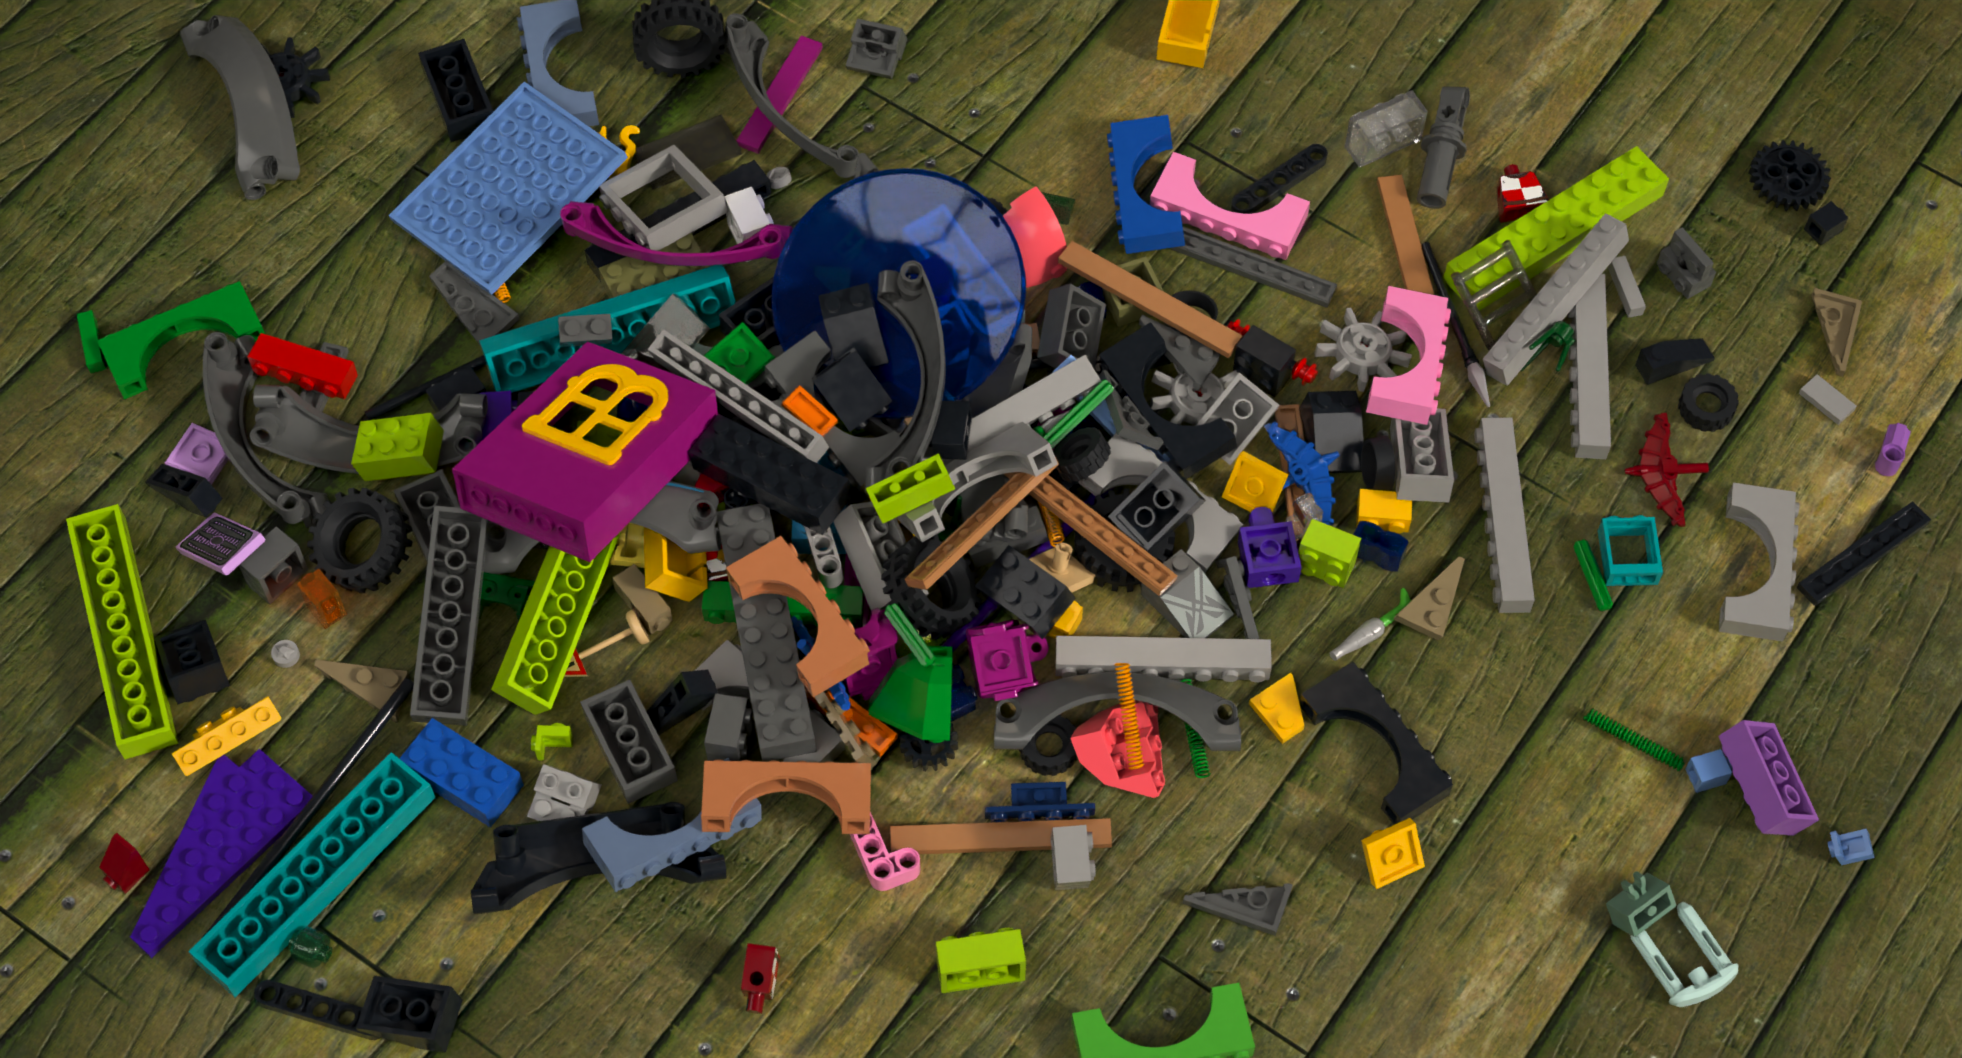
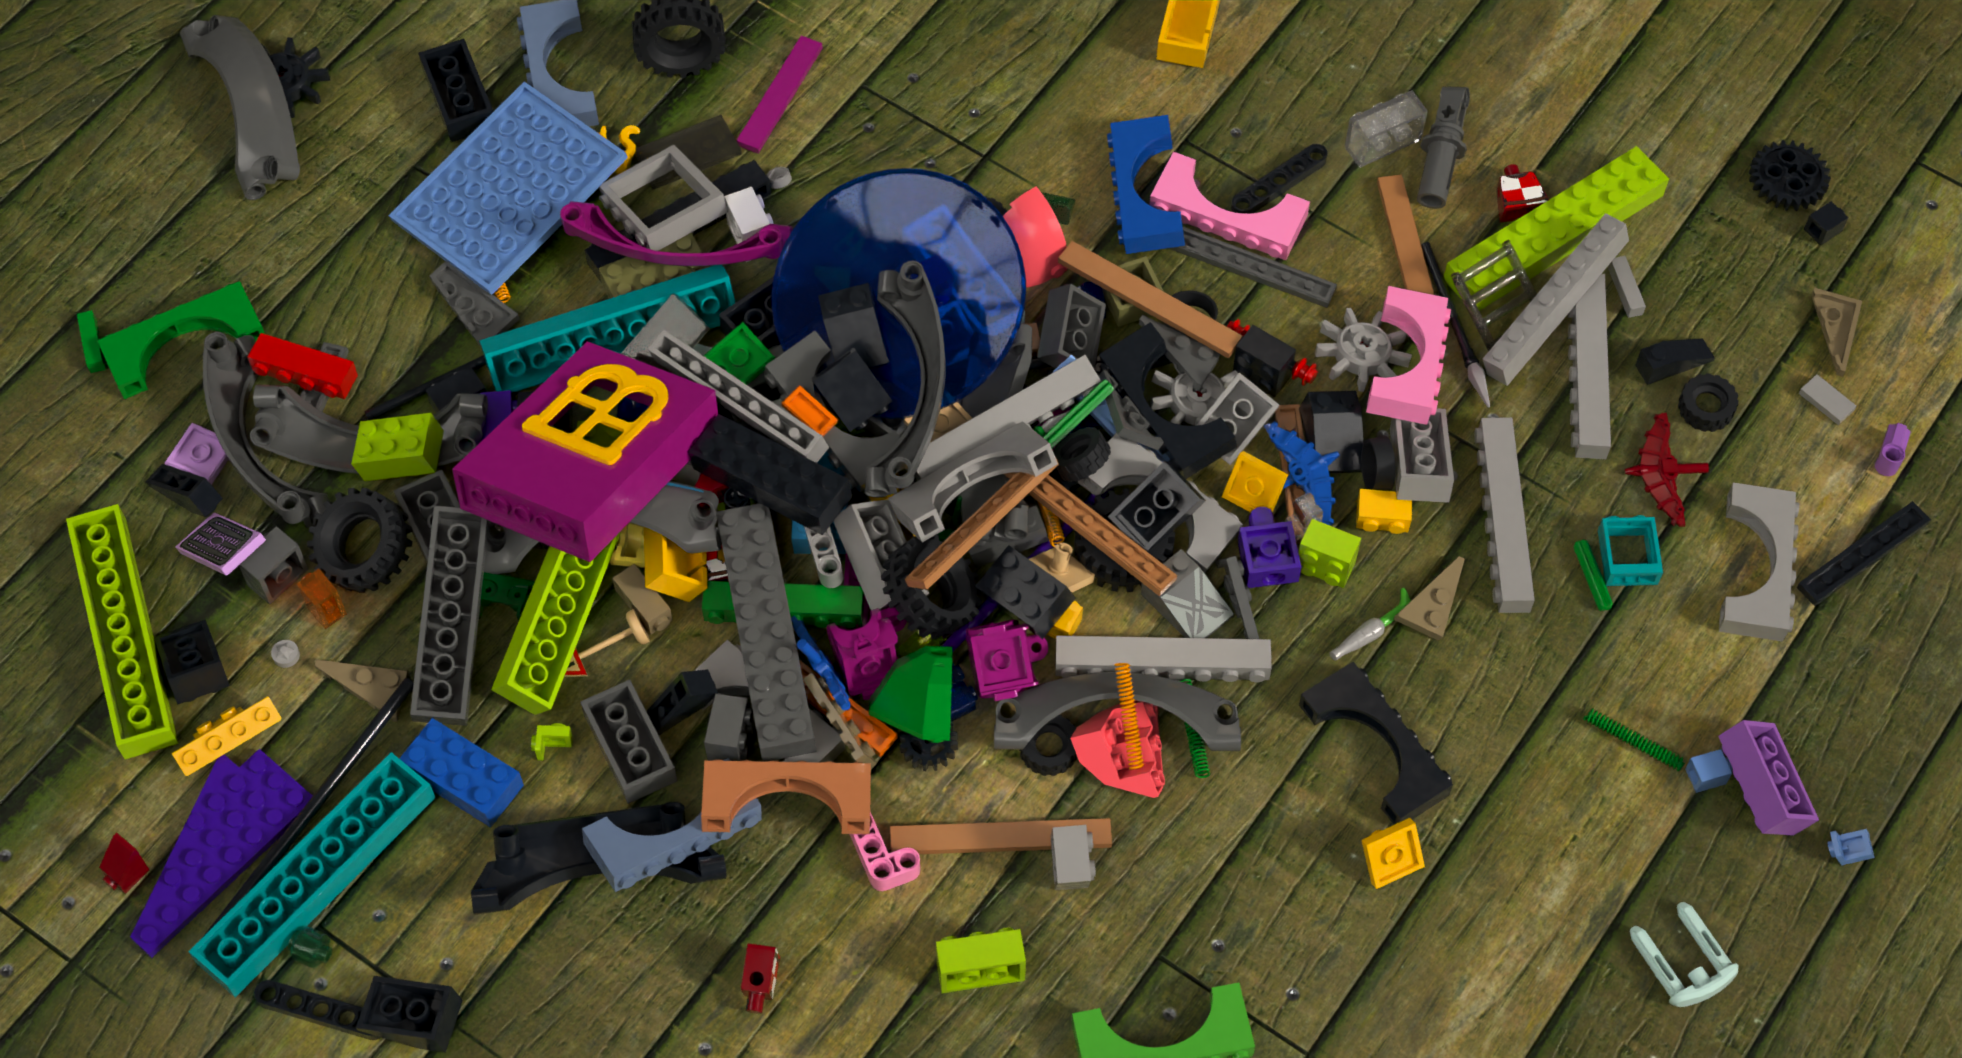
(563, 786): light grey brick -> none
(584, 328): dark grey brick -> none
(748, 49): dark grey panel -> none
(778, 571): nougat arch -> none
(876, 48): dark grey brick -> none
(909, 635): green axle -> none
(910, 488): lime brick -> none
(952, 430): black brick -> none
(1039, 800): dark blue bracket -> none
(1255, 907): dark grey wing -> none
(1280, 708): yellow wing -> none
(1381, 546): clear blue brick -> none
(1558, 335): dark green plant -> none
(1640, 903): sand green brick -> none
(1686, 264): dark grey brick -> none

